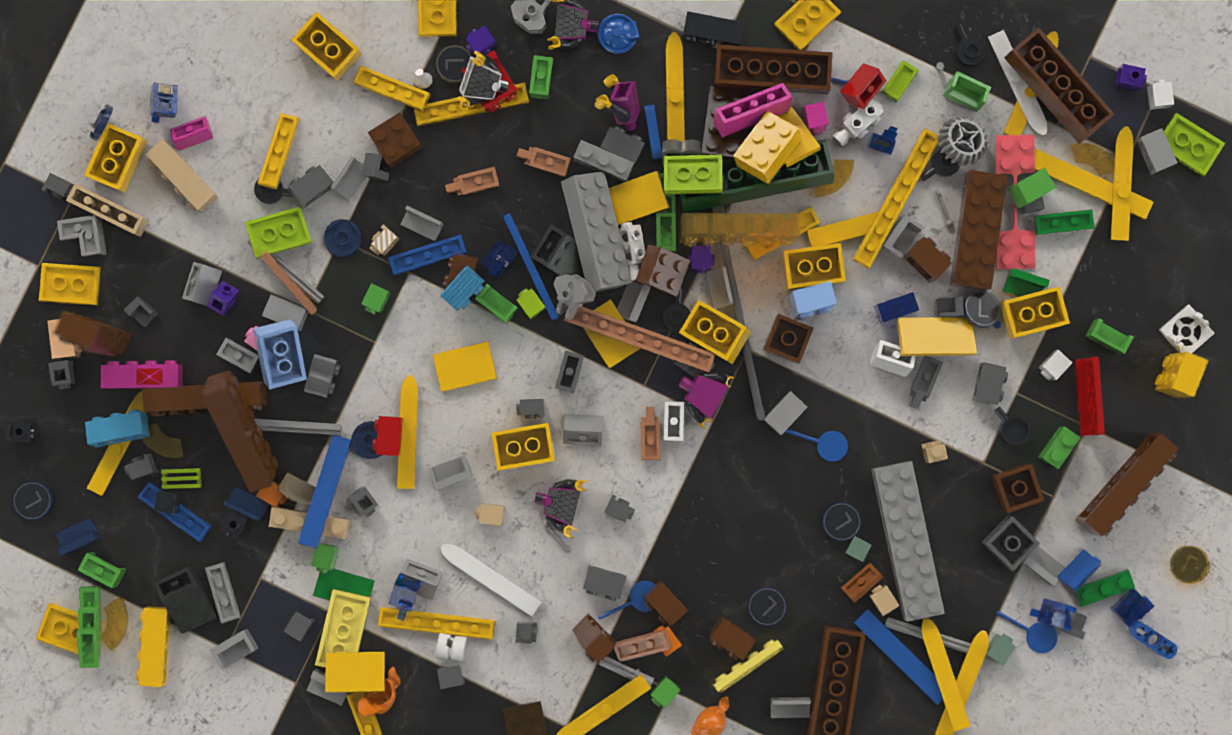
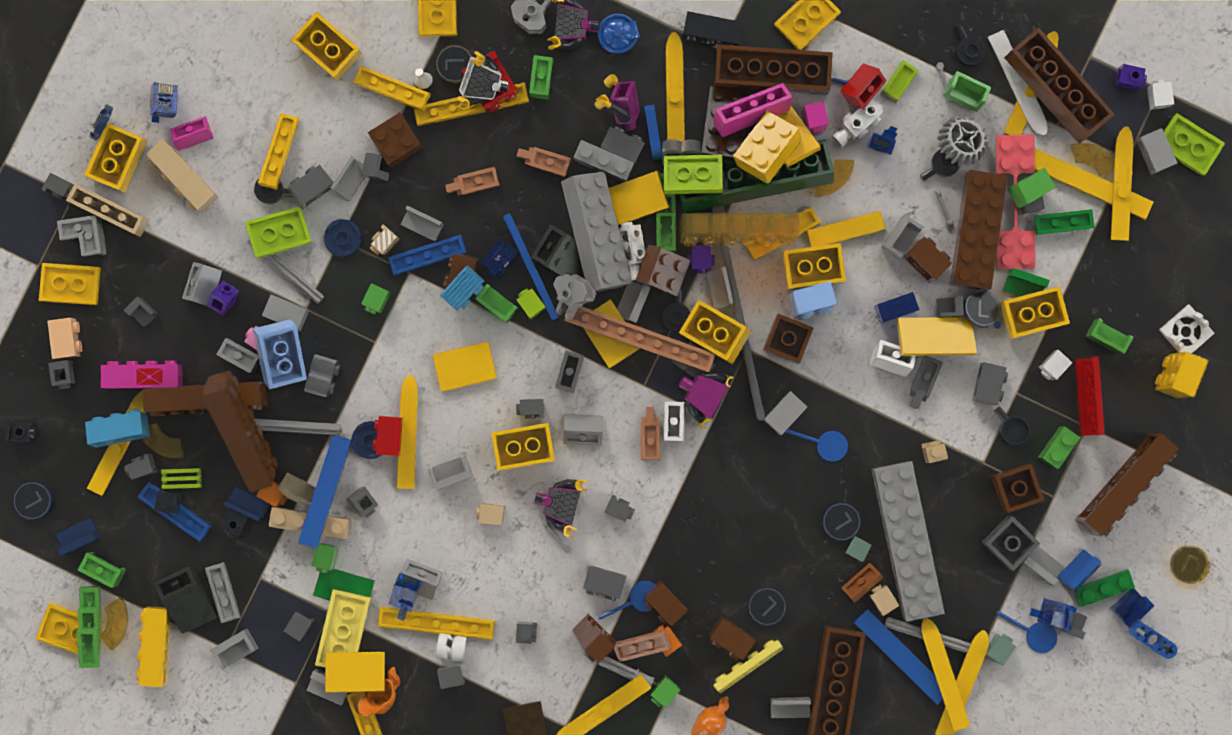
(91, 335): reddish brown brick -> none
(289, 283): nougat tile -> none
(480, 41): dark purple brick -> none
(491, 578): white piece -> none
(896, 199): yellow tile -> none

